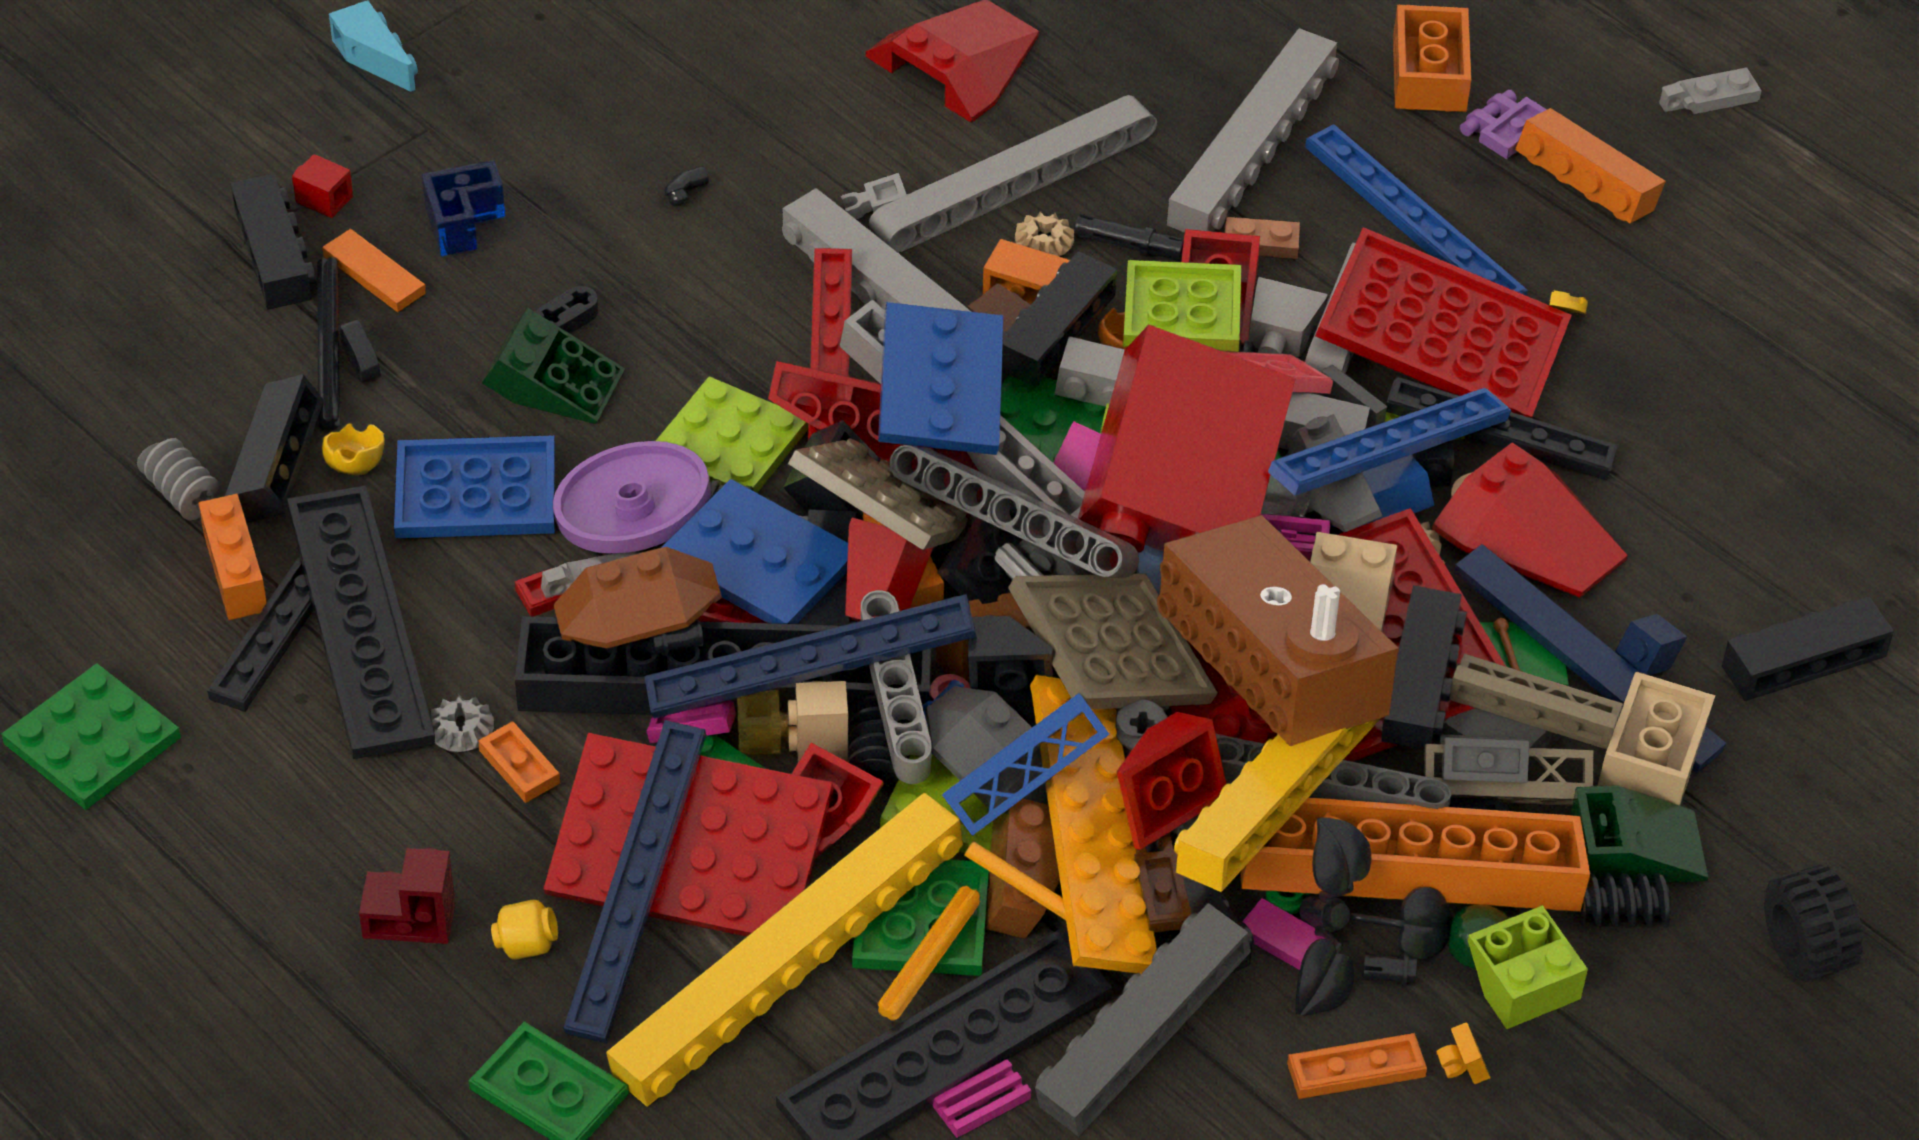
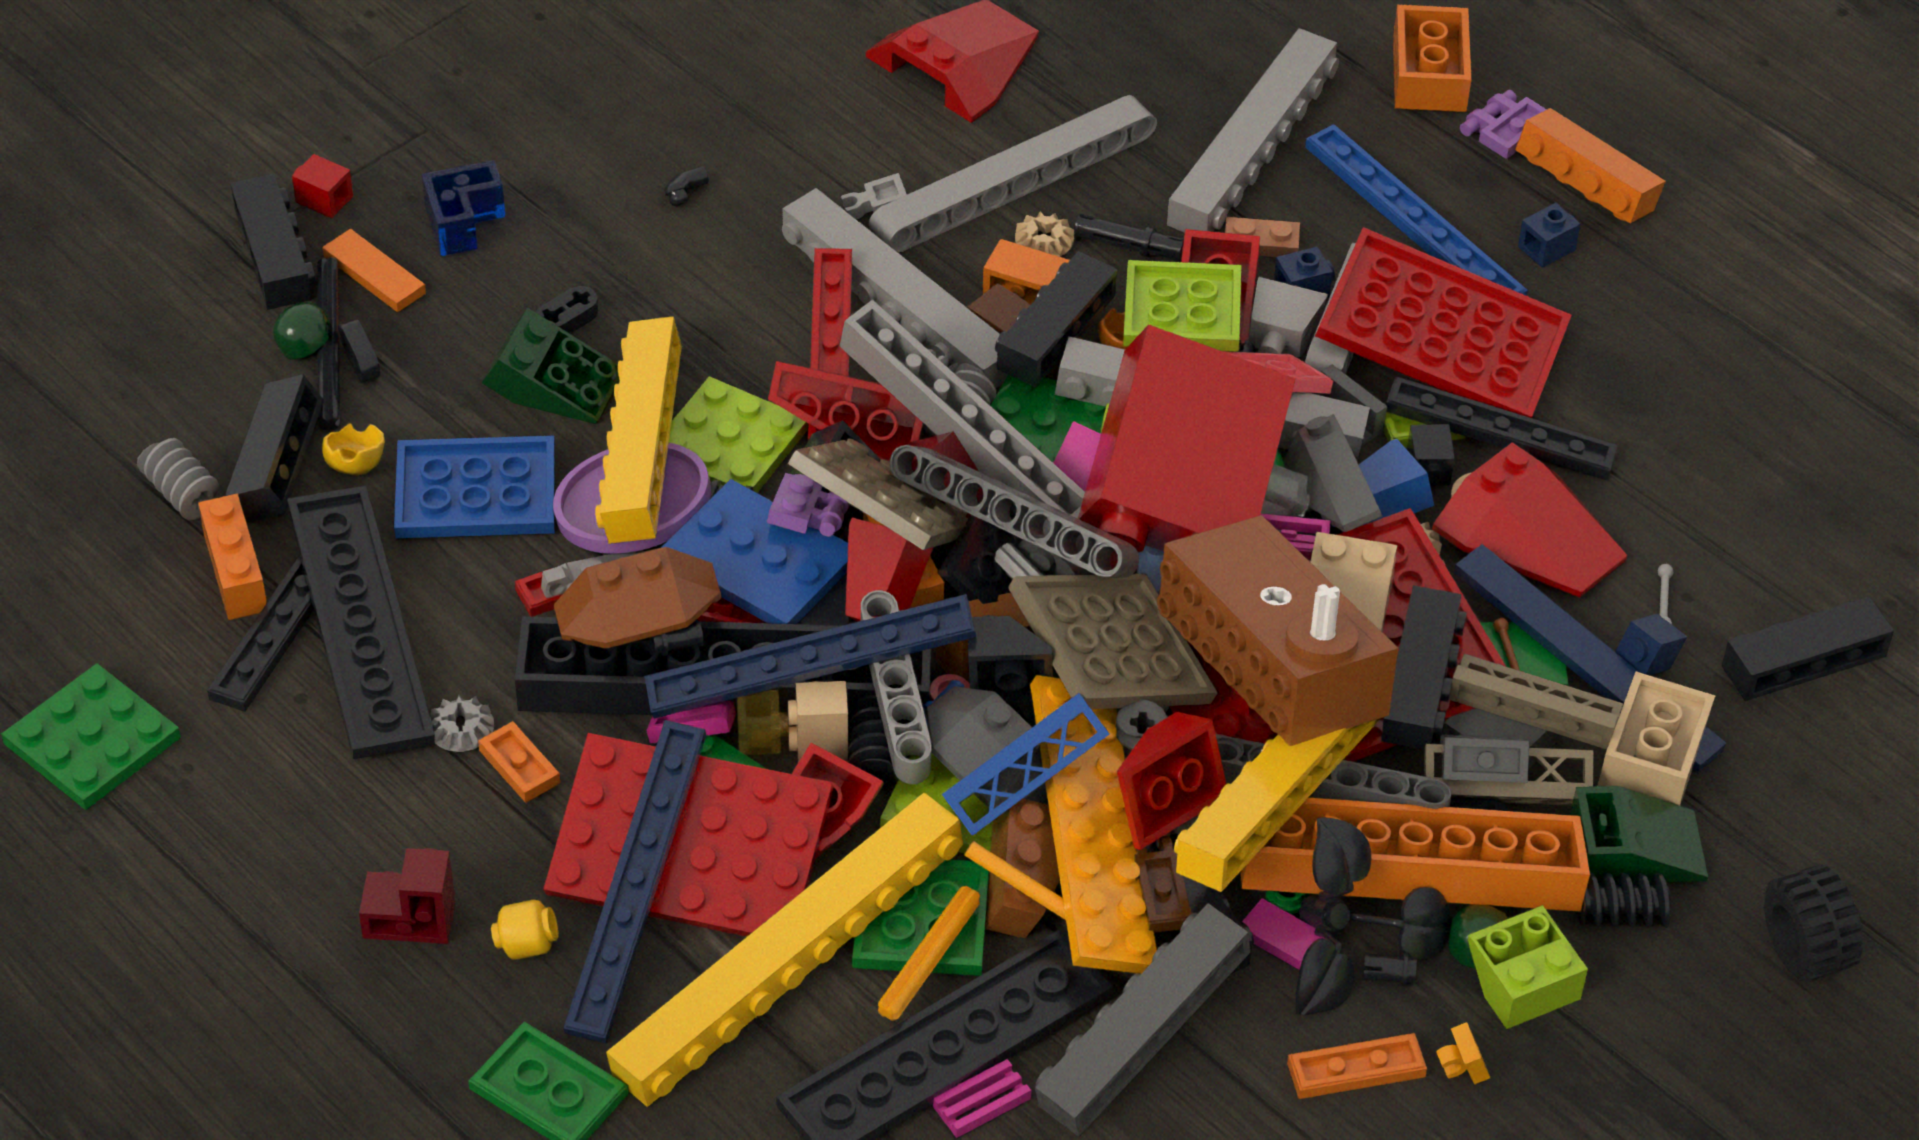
(301, 330): none -> dark green hair
(368, 44): medium azure slope -> none
(639, 431): none -> yellow brick
(804, 505): none -> medium lavender plate
(941, 378): blue plate -> none
(1305, 270): none -> dark blue brick
(1388, 441): blue tile -> none
(1549, 235): none -> dark blue brick
(1568, 303): yellow tile -> none
(1665, 571): none -> light grey hinge
(1711, 92): light grey hinge -> none

